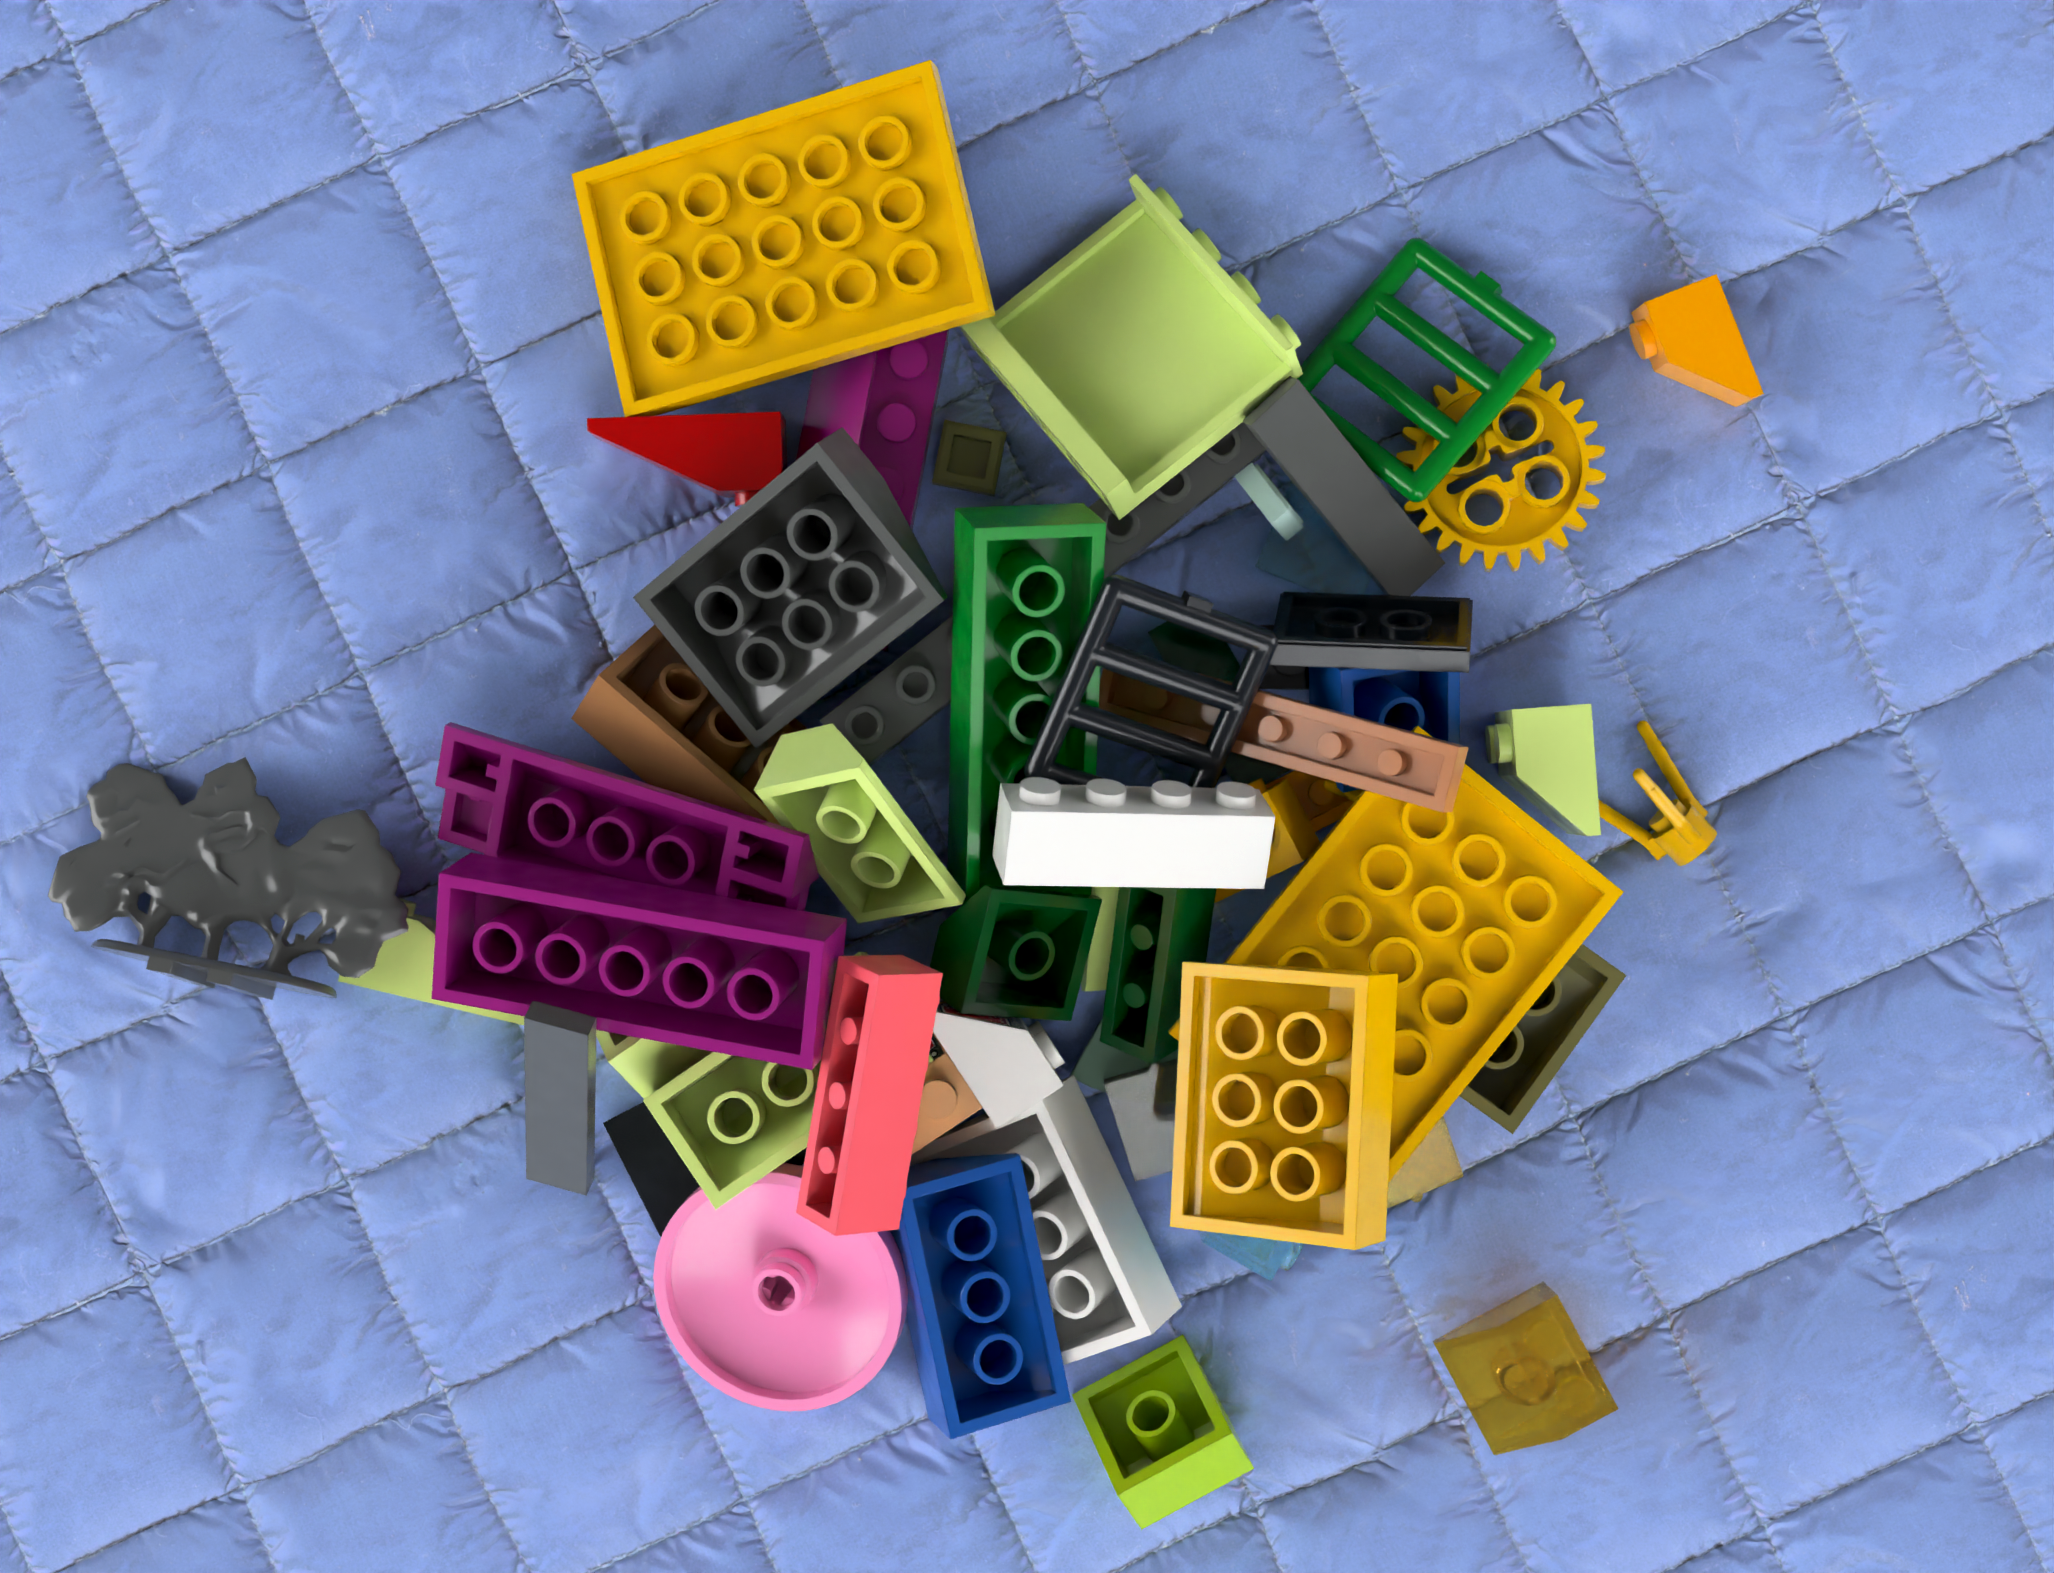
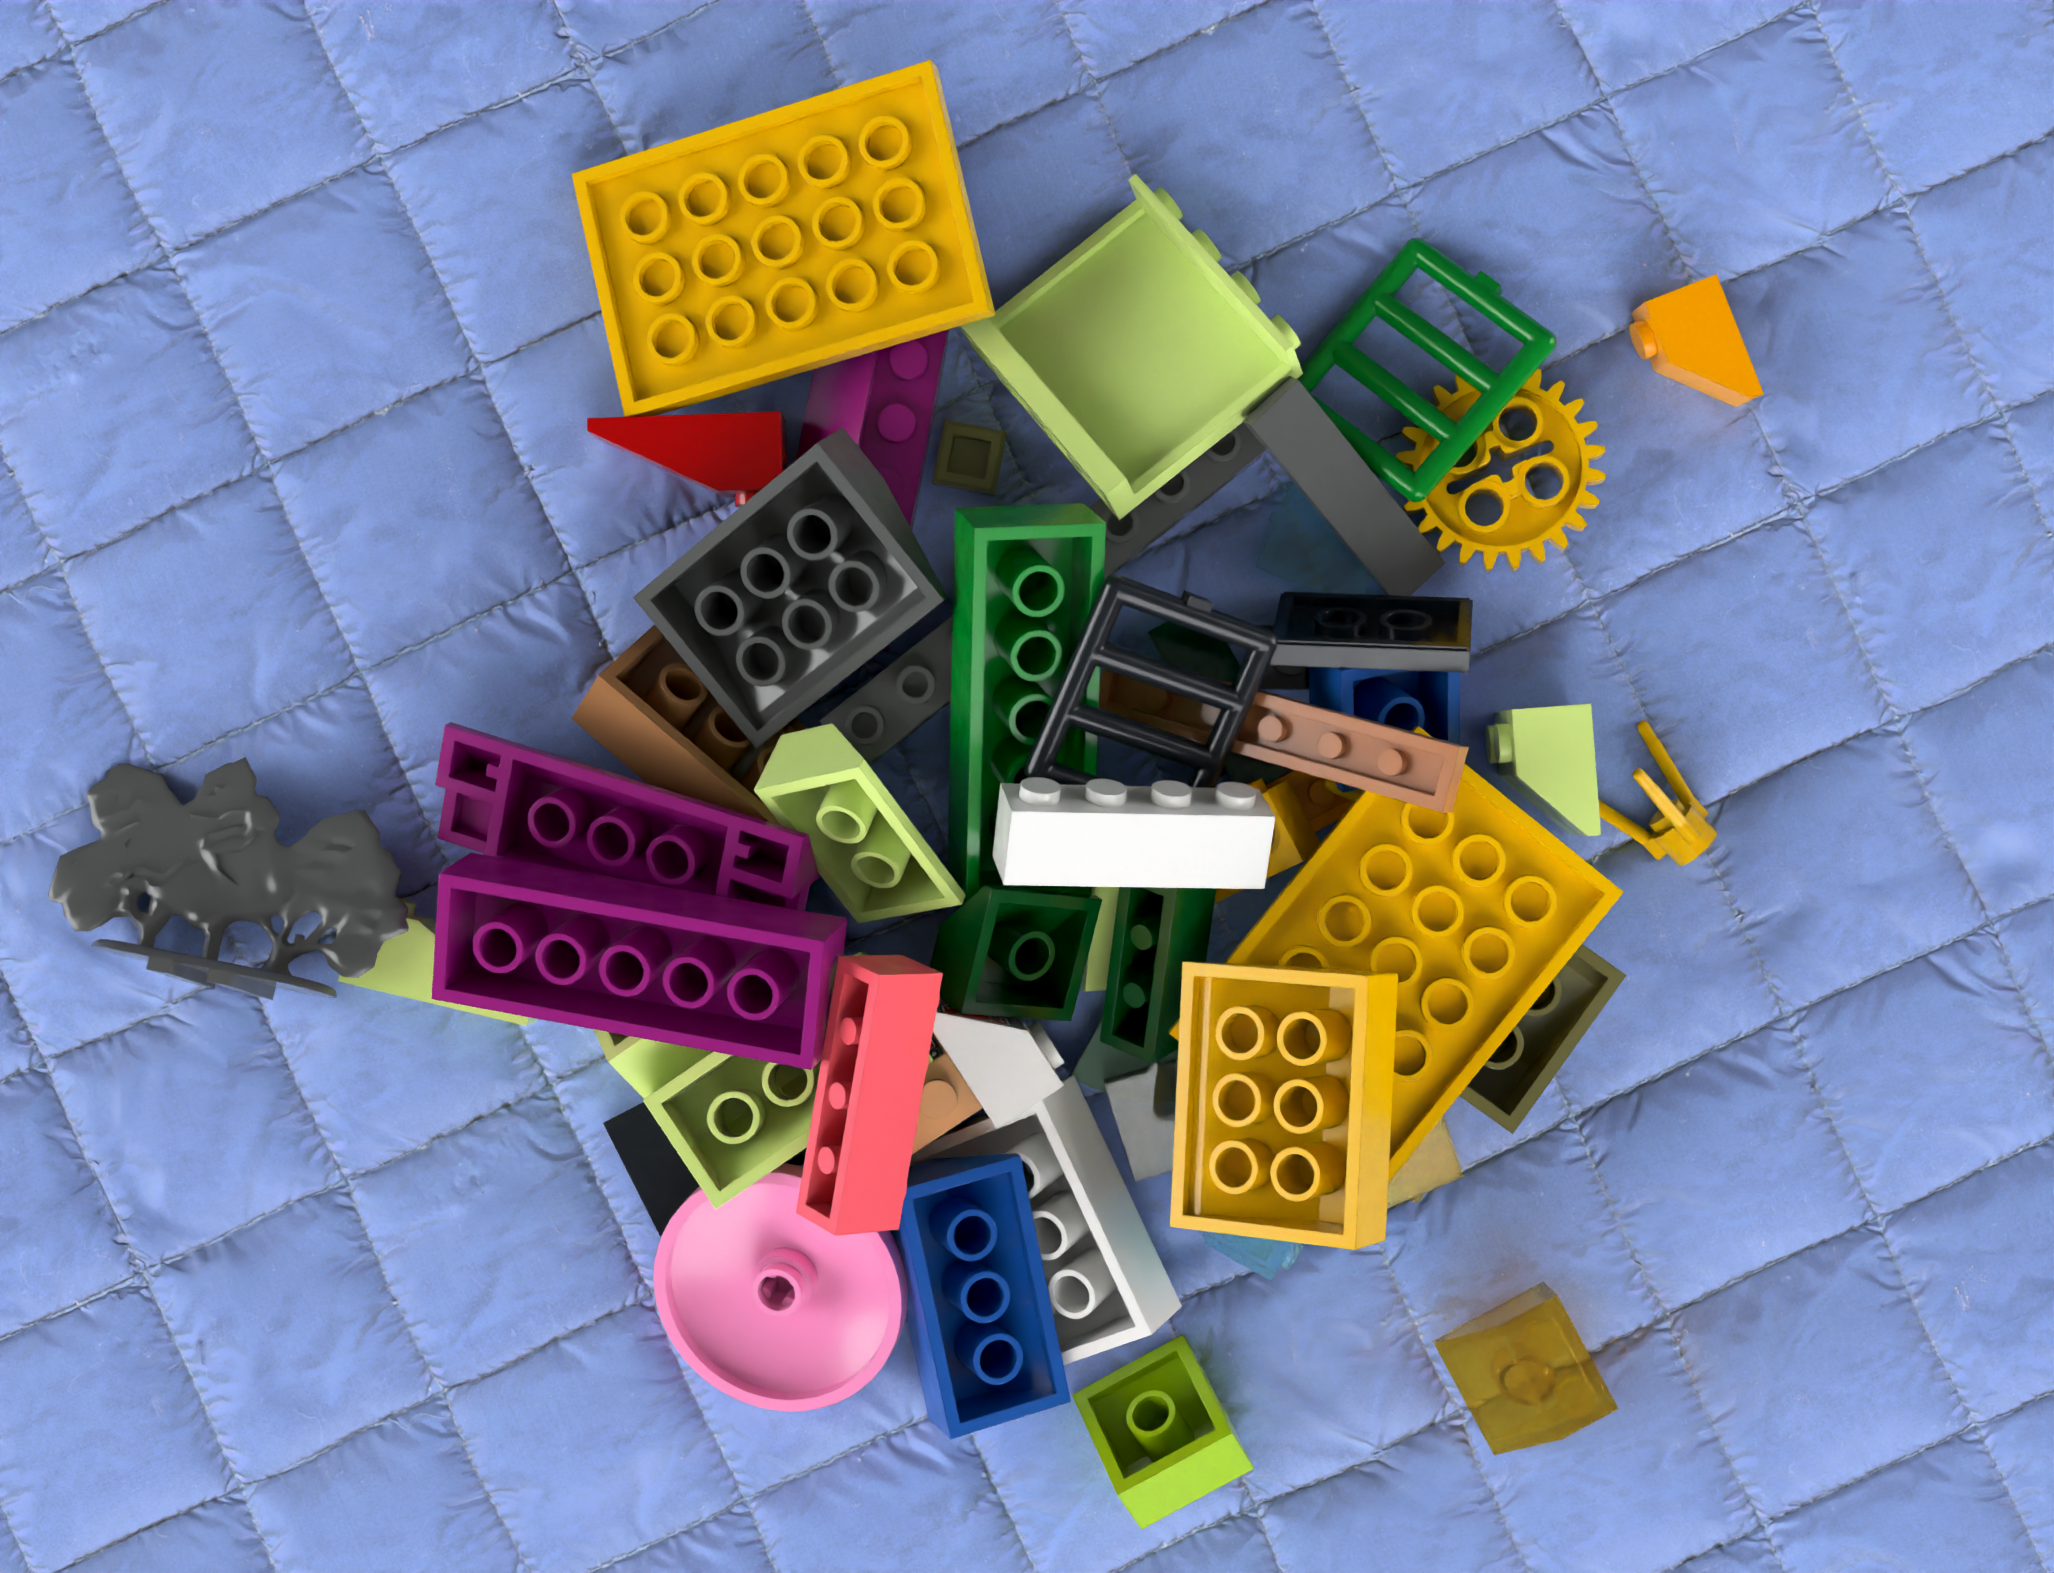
(560, 1096): dark grey tile -> none
(1270, 500): light aqua tile -> none

